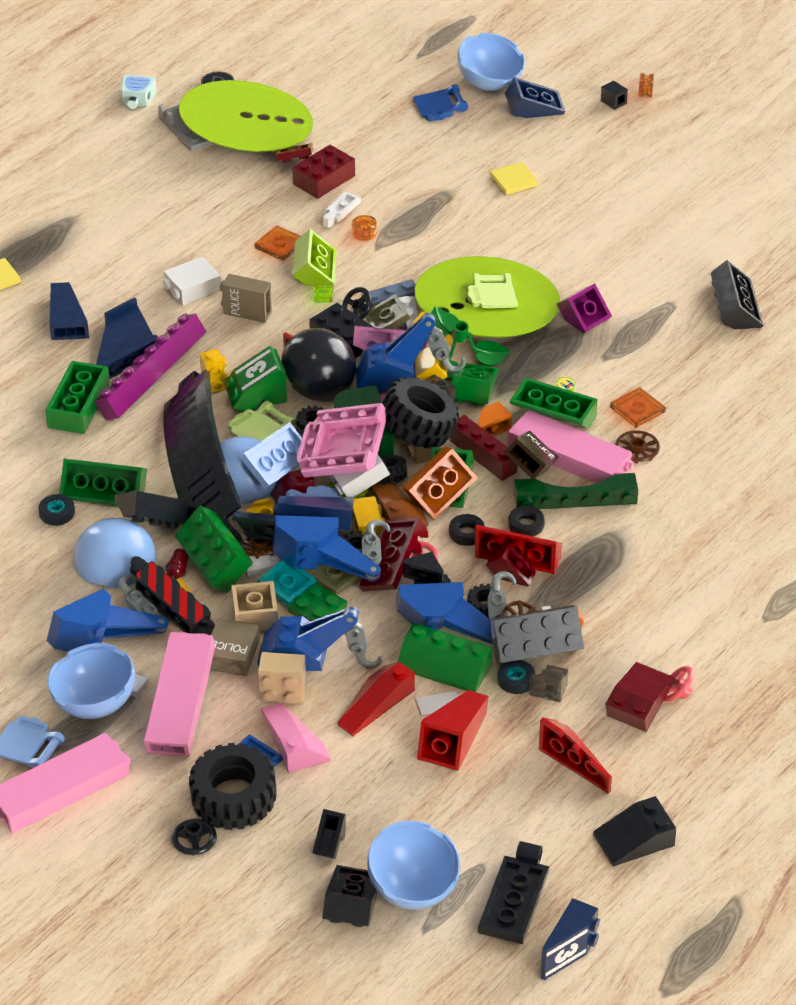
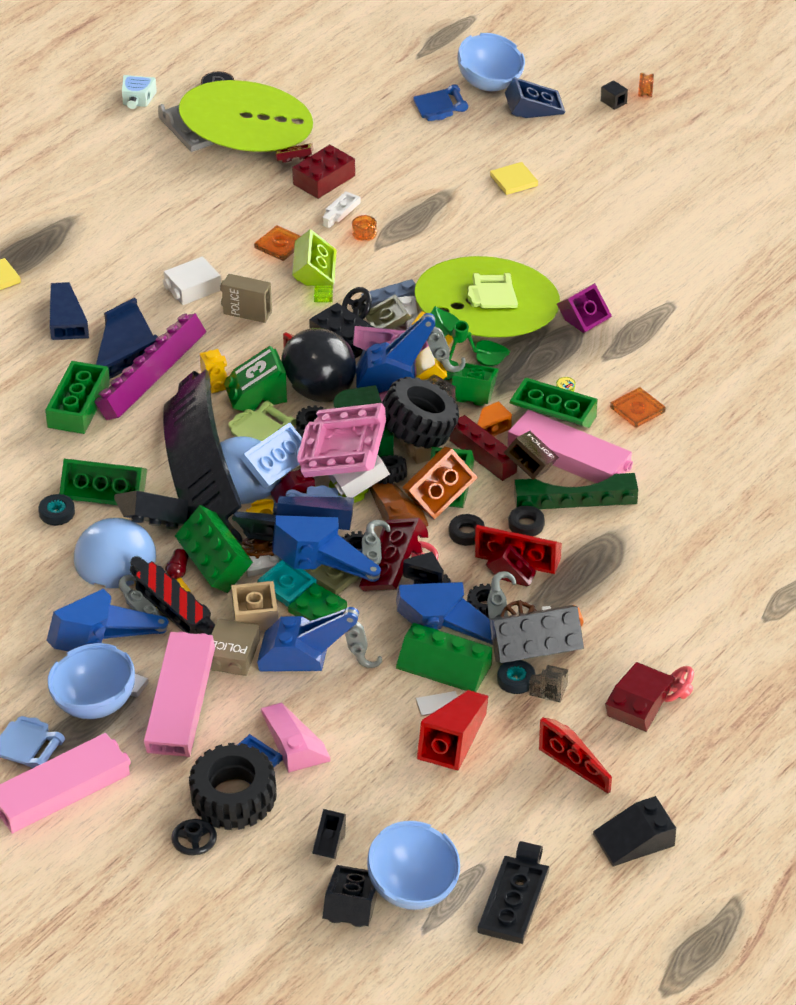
(282, 677): tan brick -> none
(365, 511): yellow brick -> none
(377, 696): red wedge -> none
(570, 938): dark blue slope -> none
(638, 445): reddish brown wheel -> none
(735, 297): black slope -> none

